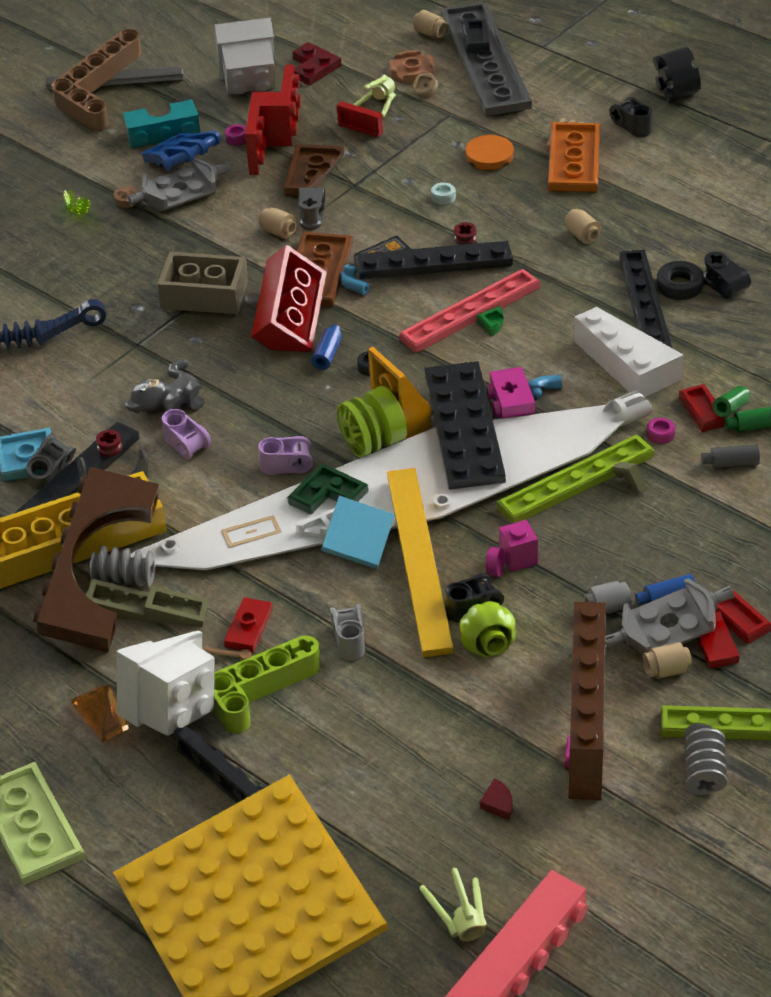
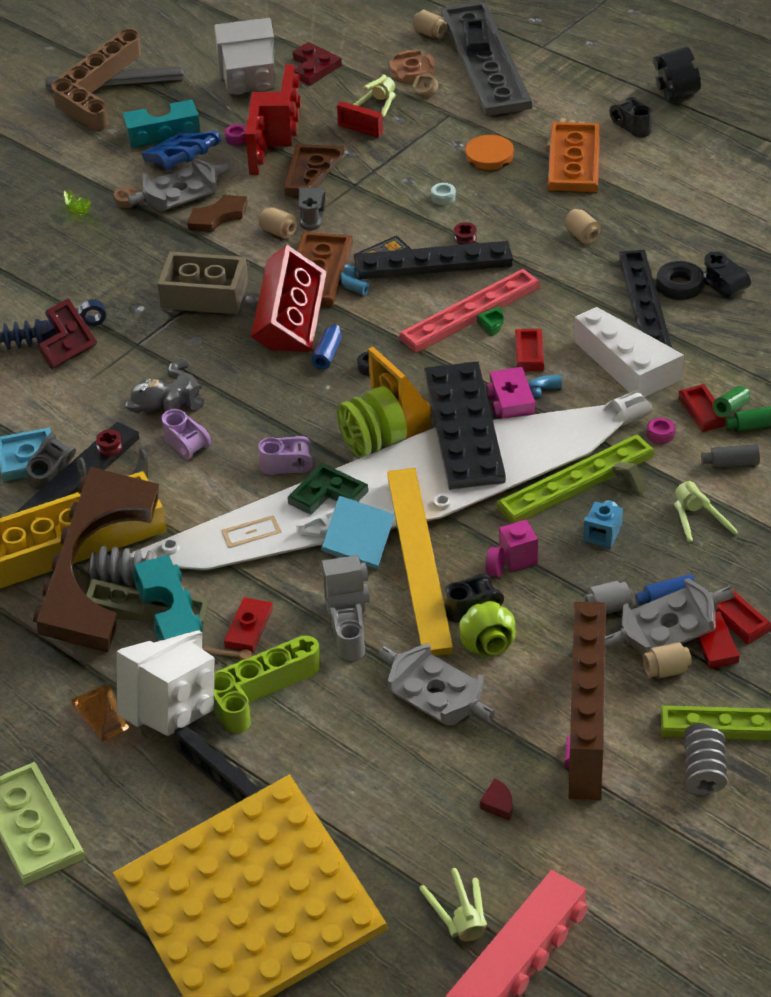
(72, 335): none -> dark red plate
(161, 582): none -> teal arch
(209, 217): none -> reddish brown tile
(344, 583): none -> light grey brick
(419, 671): none -> light grey plate
(529, 349): none -> red tile
(606, 517): none -> dark azure brick
(693, 499): none -> yellowish green plant

